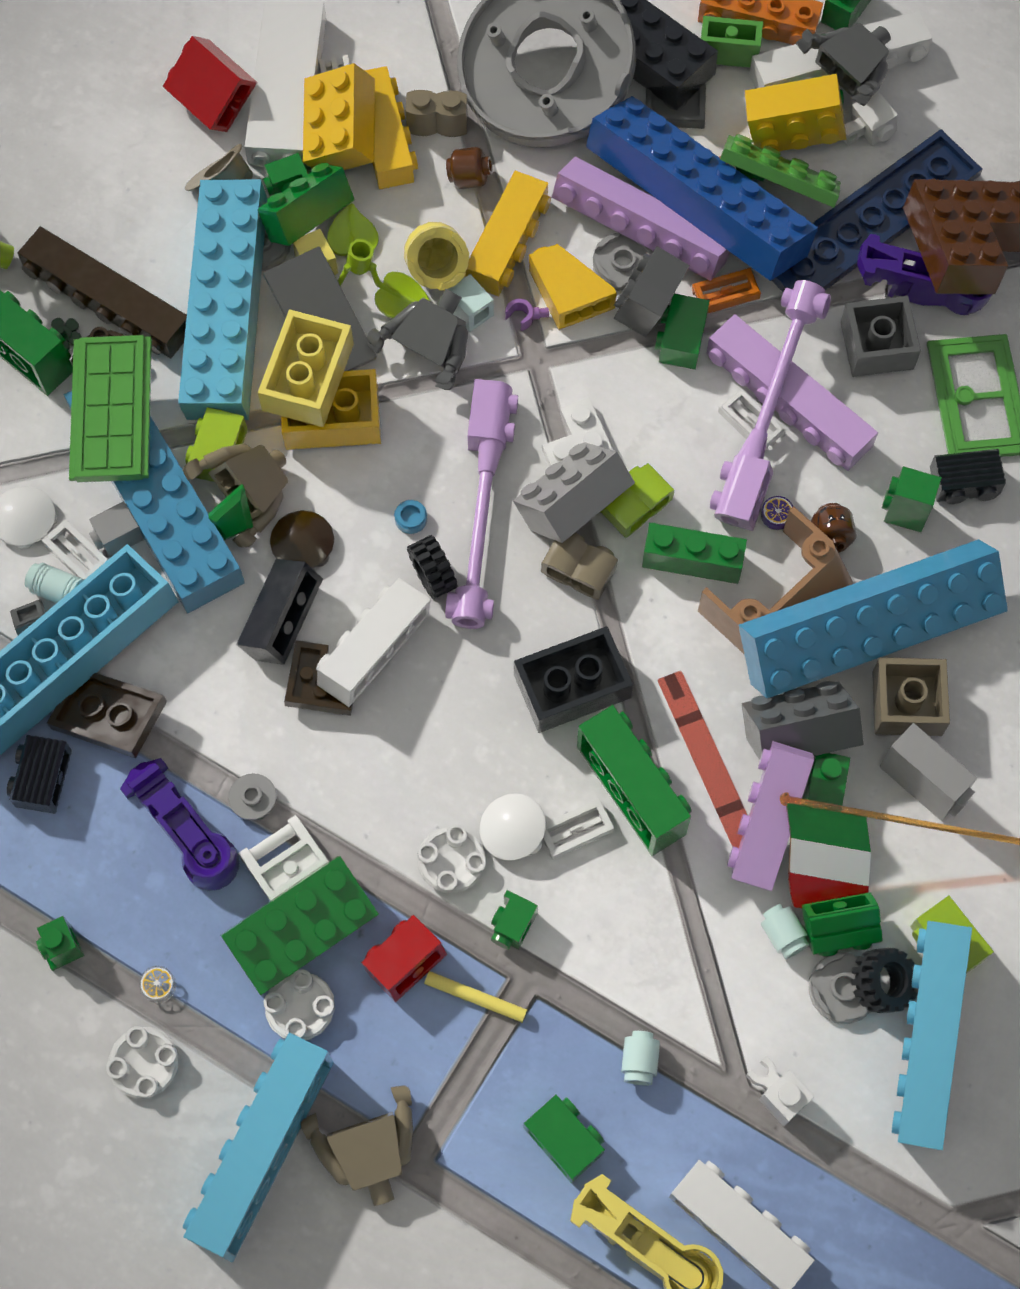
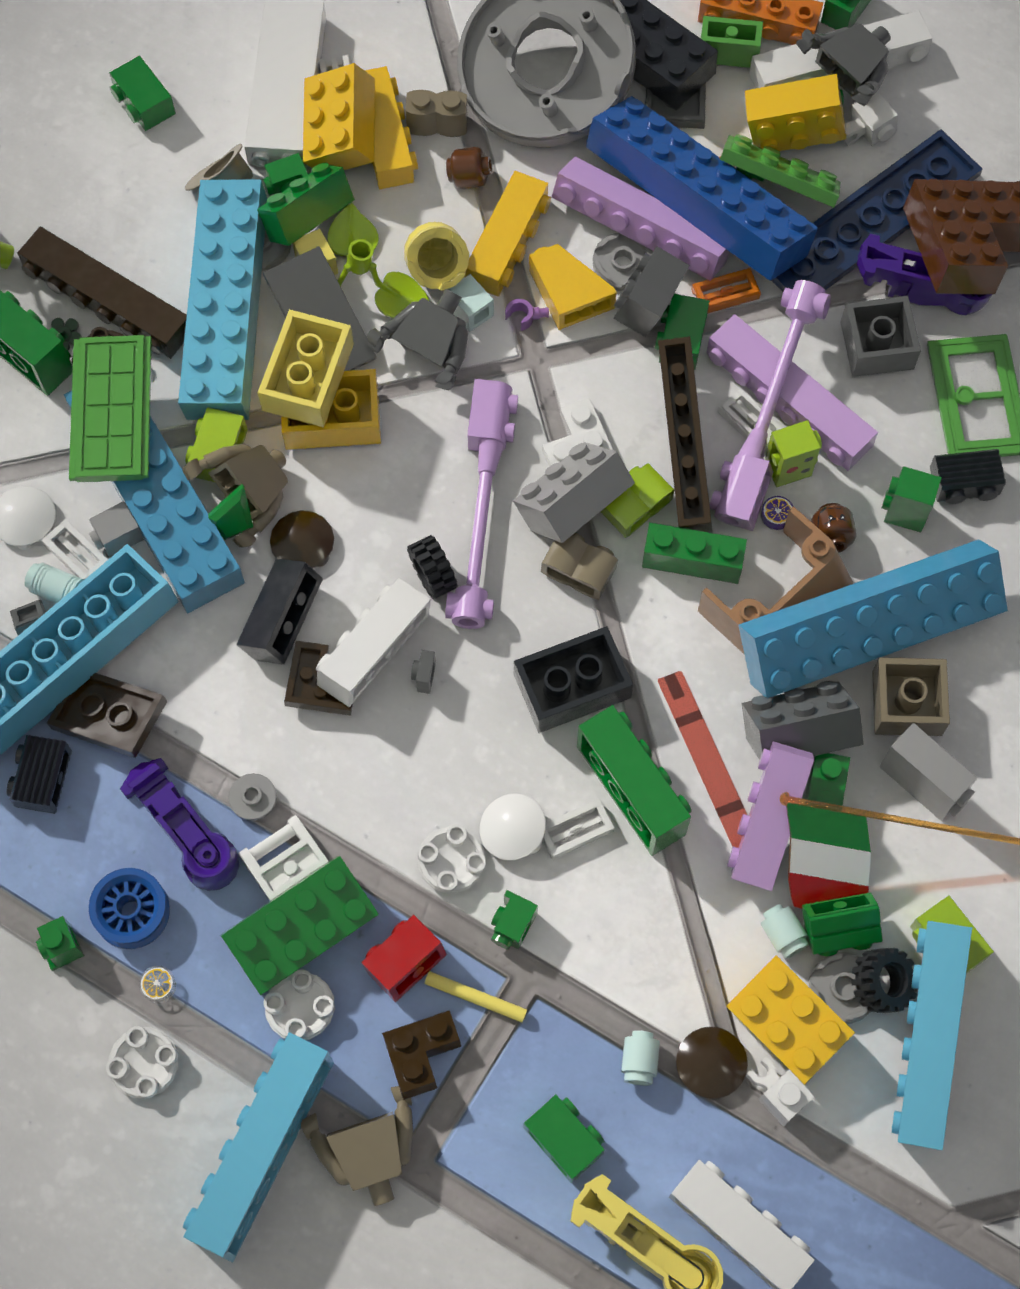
(125, 878): none -> blue wheel
(142, 93): none -> green brick
(209, 84): red brick -> none
(410, 516): dark azure tile -> none
(413, 1045): none -> dark brown plate
(424, 671): none -> dark grey plate
(685, 434): none -> dark brown brick
(711, 1062): none -> dark brown dish
(790, 1019): none -> yellow brick
(793, 453): none -> lime brick

